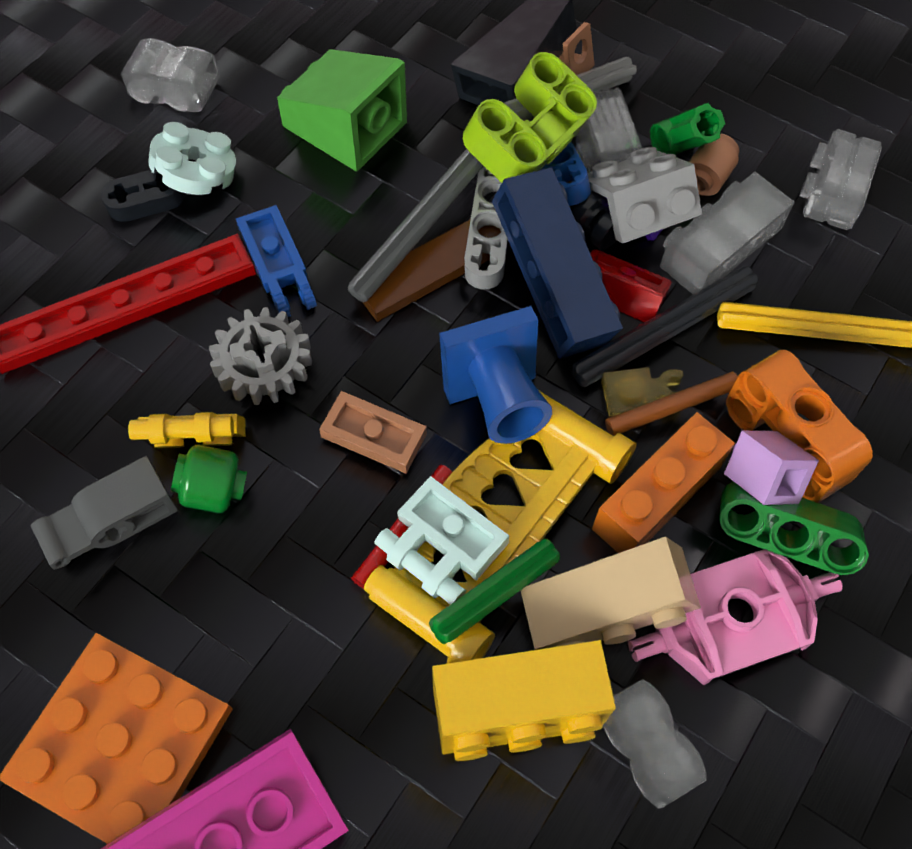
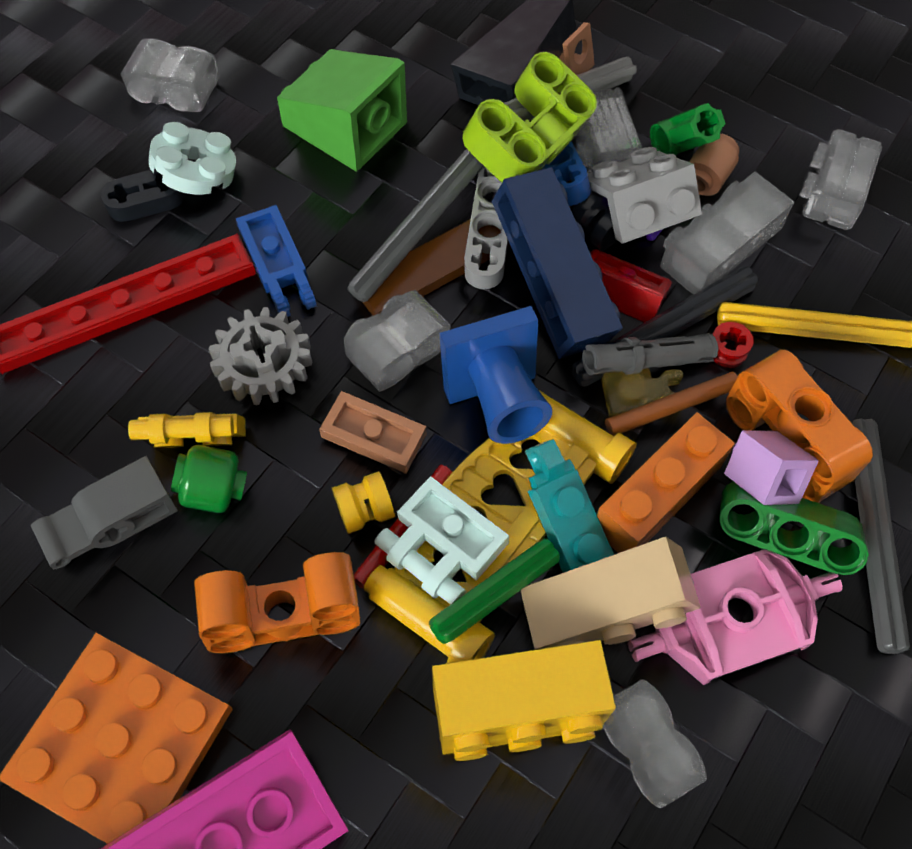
(237, 614): none -> orange beam
(352, 505): none -> yellow wheel
(395, 340): none -> clear brick
(565, 508): none -> teal hinge
(634, 354): none -> dark grey pin
(743, 344): none -> red bush
(882, 561): none -> dark grey axle

